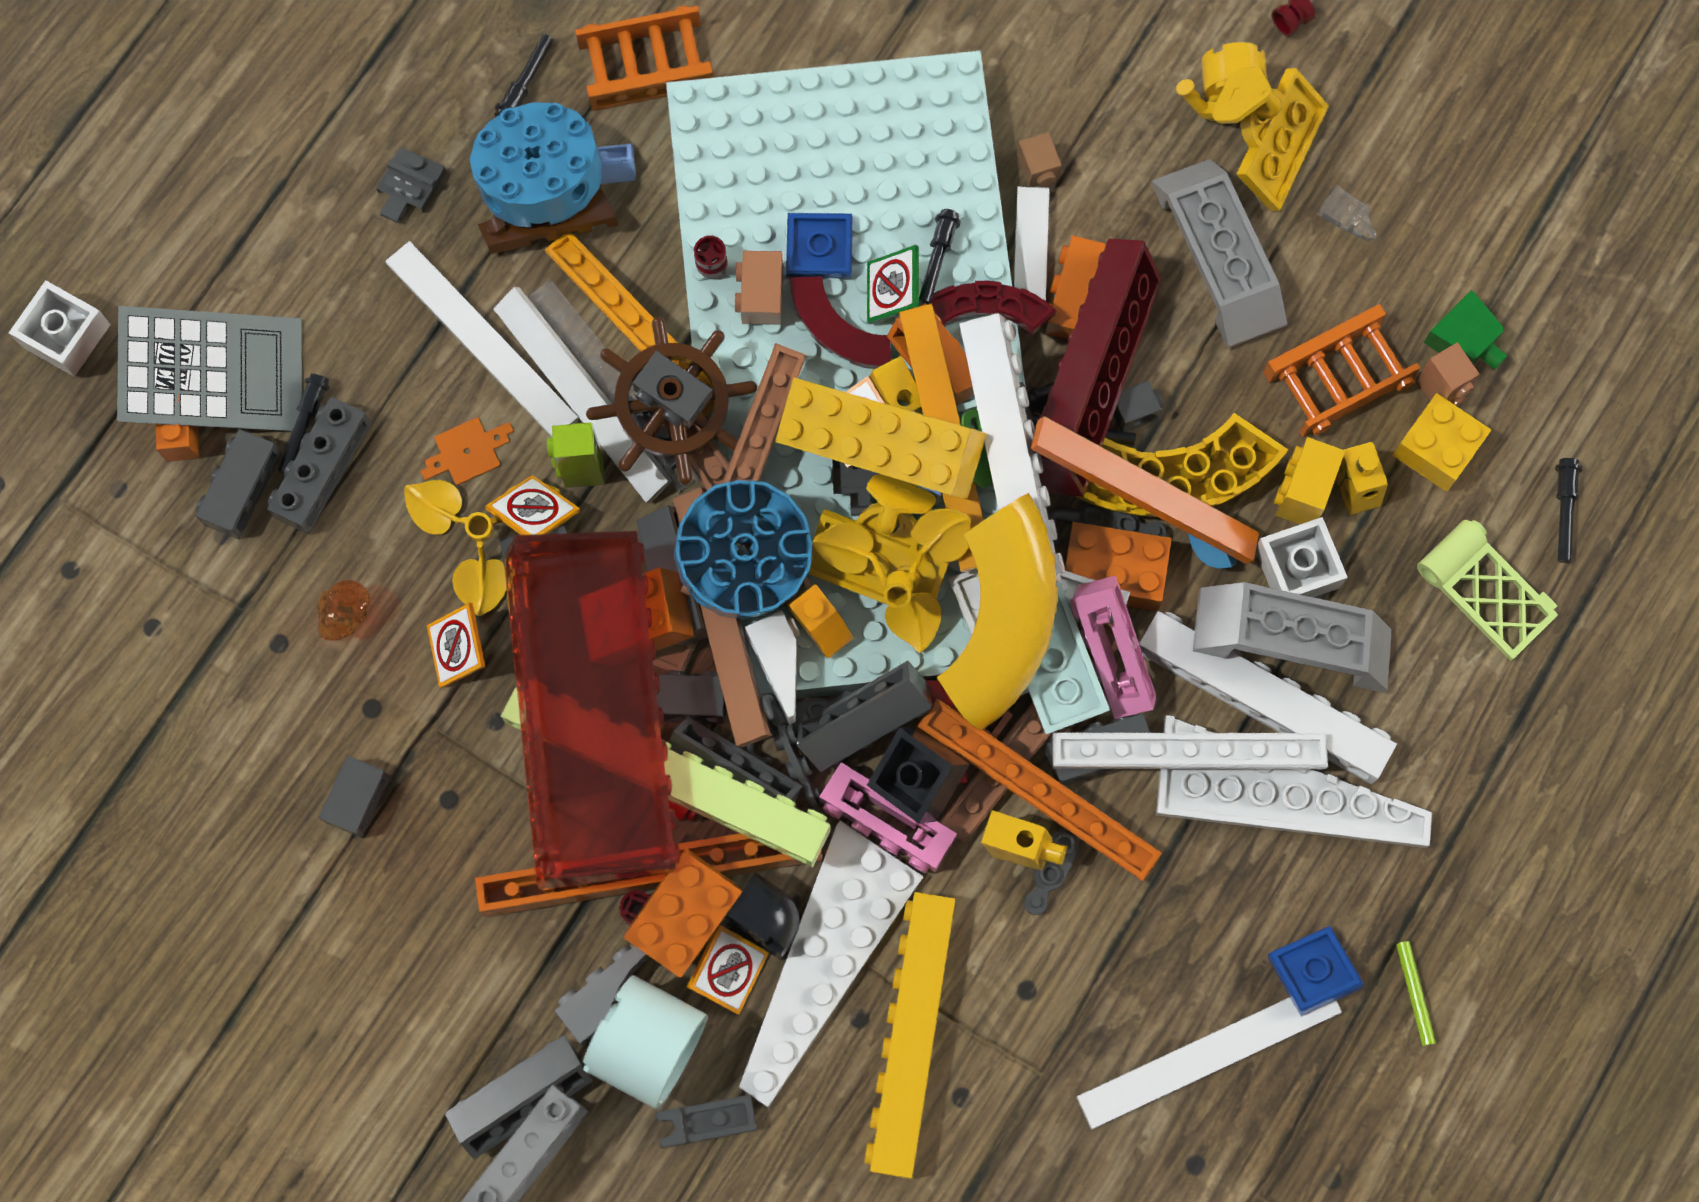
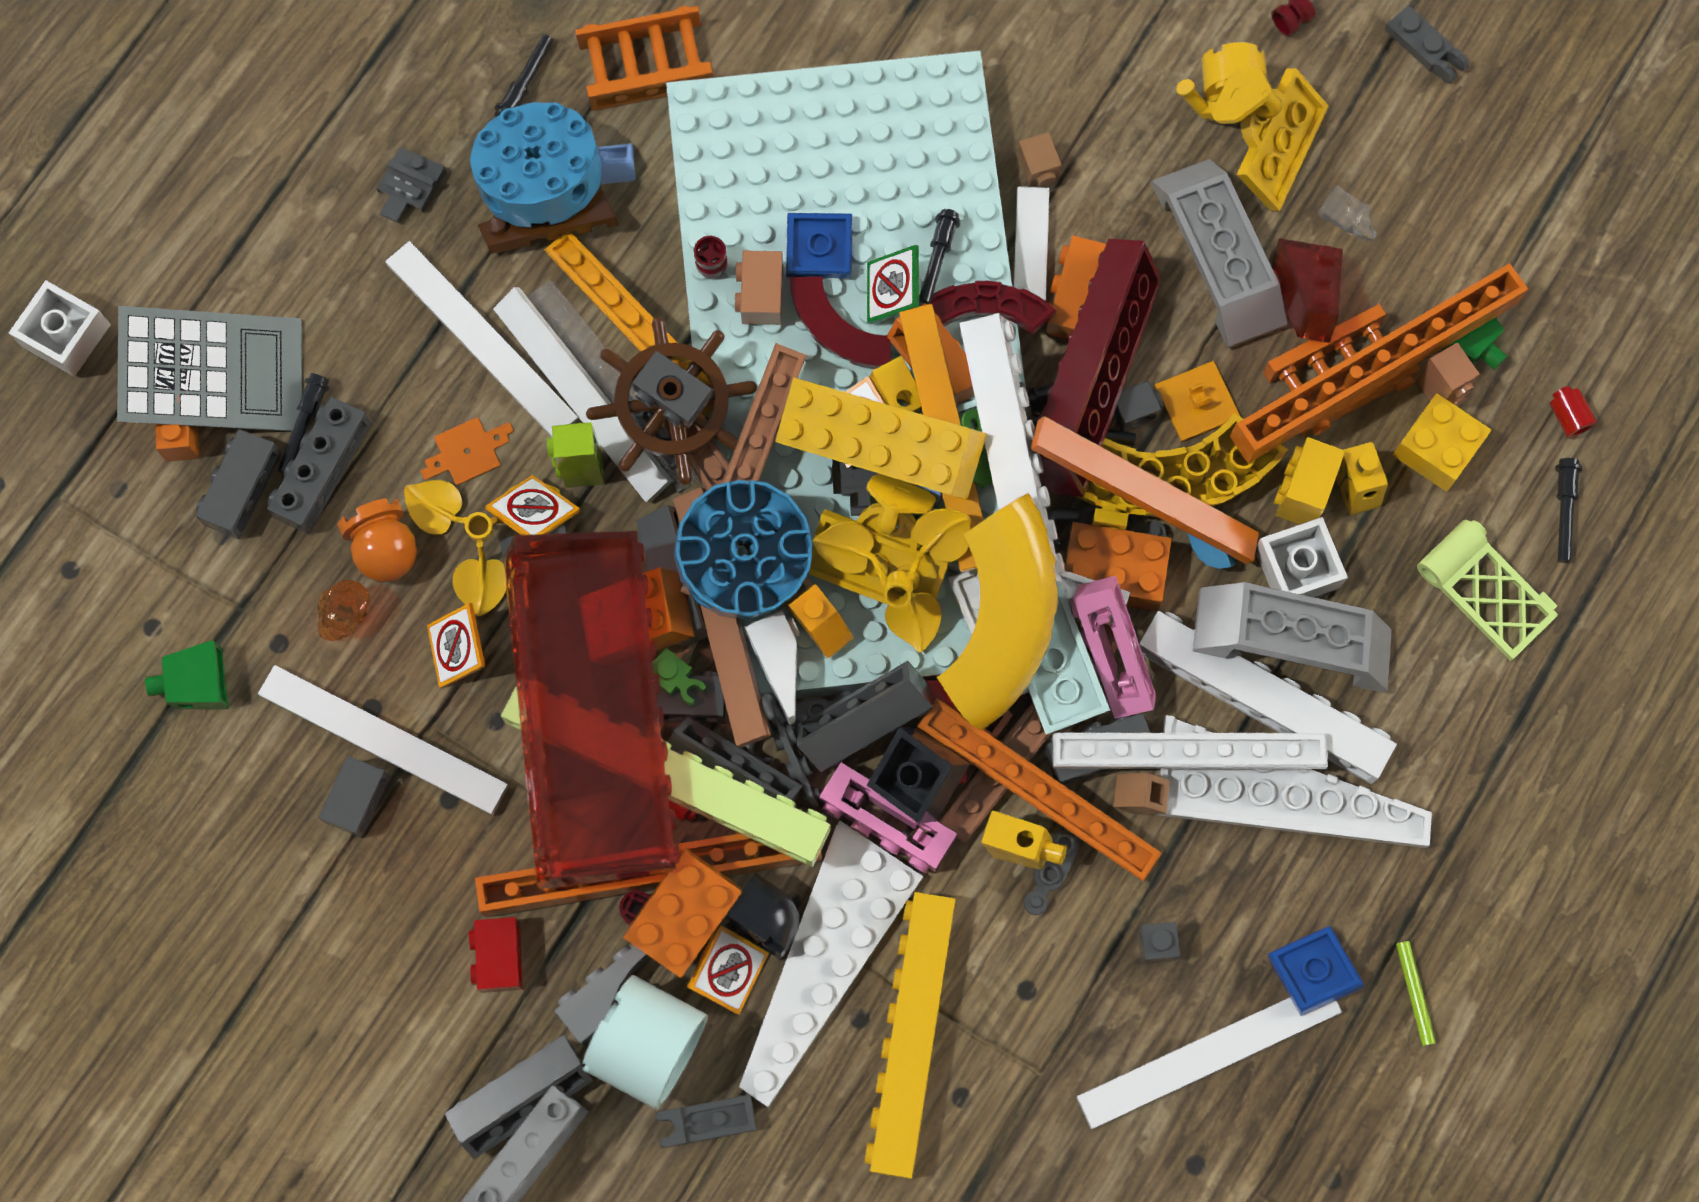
(192, 678): none -> green torso
(381, 544): none -> orange tile
(383, 740): none -> white tile
(496, 954): none -> red brick
(674, 676): none -> bright green plate
(1110, 517): none -> yellow plate
(1141, 793): none -> medium nougat brick
(1158, 943): none -> dark grey brick
(1197, 401): none -> light orange piece
(1311, 285): none -> clear red wedge
(1378, 363): none -> orange brick
(1426, 44): none -> dark grey hinge
(1572, 411): none -> red brick

